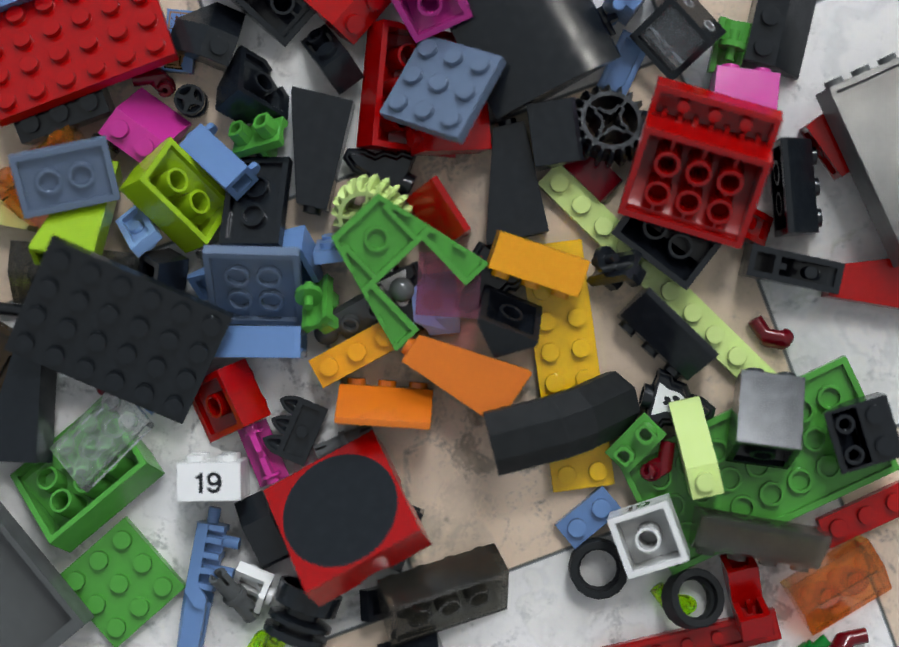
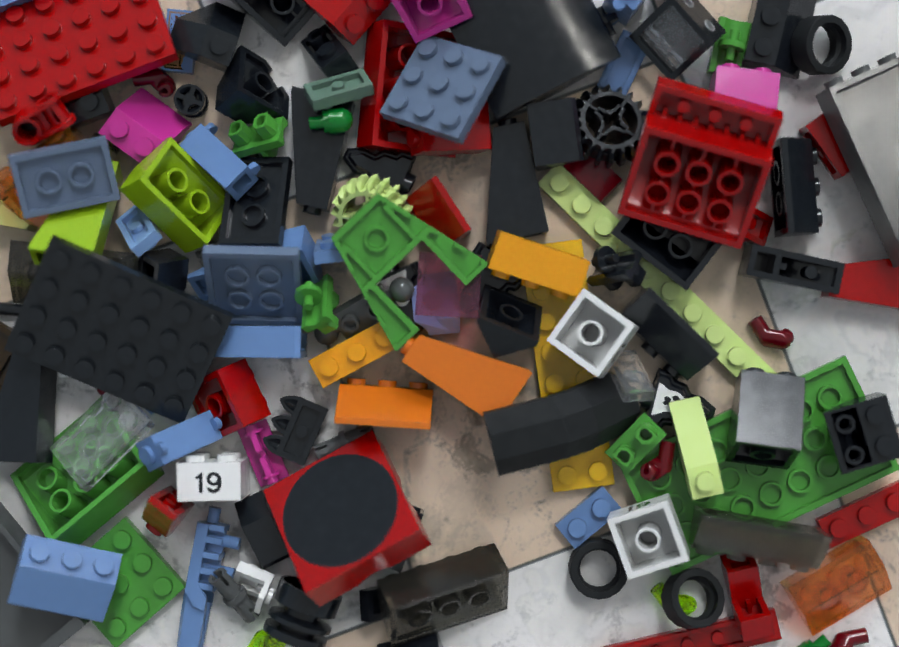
(48, 117): none -> red piece
(64, 578): none -> medium blue slope
(164, 512): none -> red slope
(179, 440): none -> medium blue brick
(333, 121): none -> green cylinder
(338, 89): none -> sand green plate
(593, 333): none -> white brick
(631, 378): none -> clear plate
(839, 42): none -> black tyre

